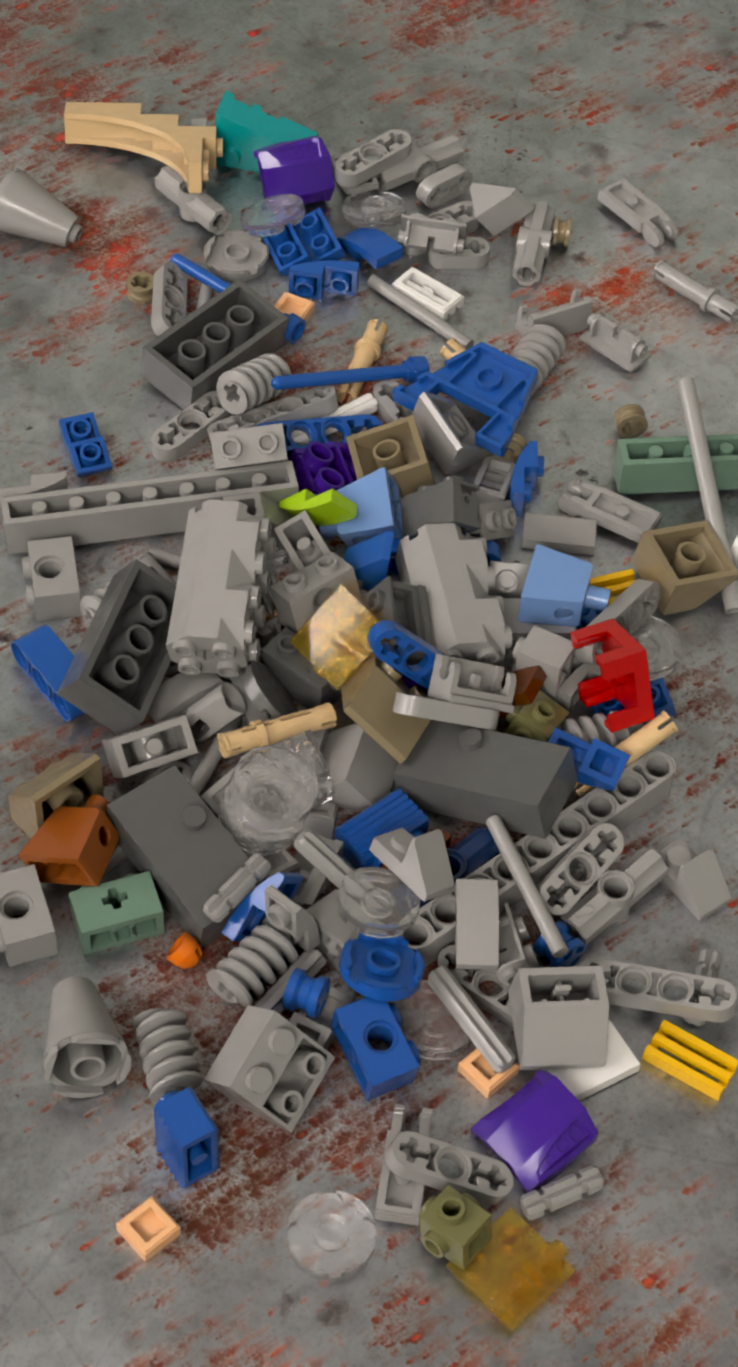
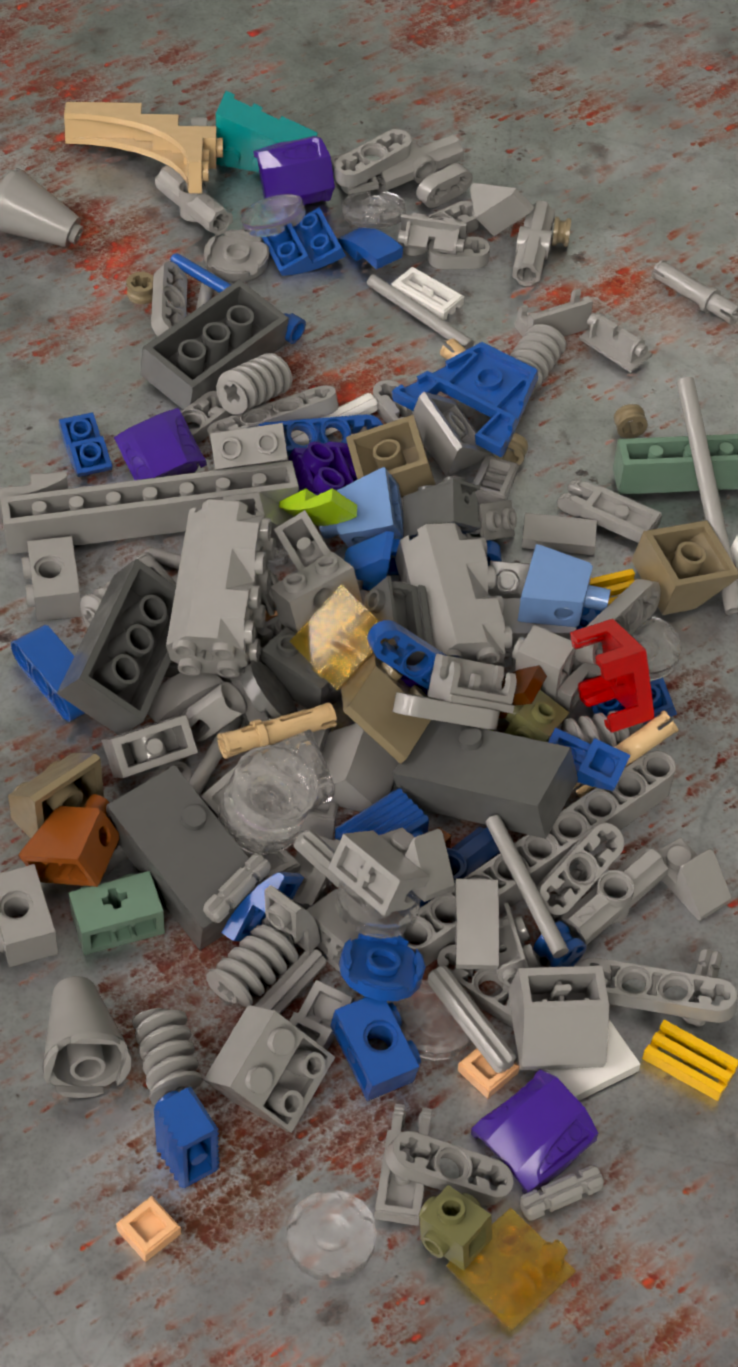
(160, 447): none -> dark purple slope
(185, 952): orange hinge -> none
(294, 304): light nougat tile -> none
(306, 993): blue wheel -> none
(316, 277): blue slope -> none
(366, 352): tan pin -> none
(376, 871): none -> light grey hinge
(407, 371): blue piece -> none
(524, 476): blue slope -> none
(638, 212): light grey hinge -> none

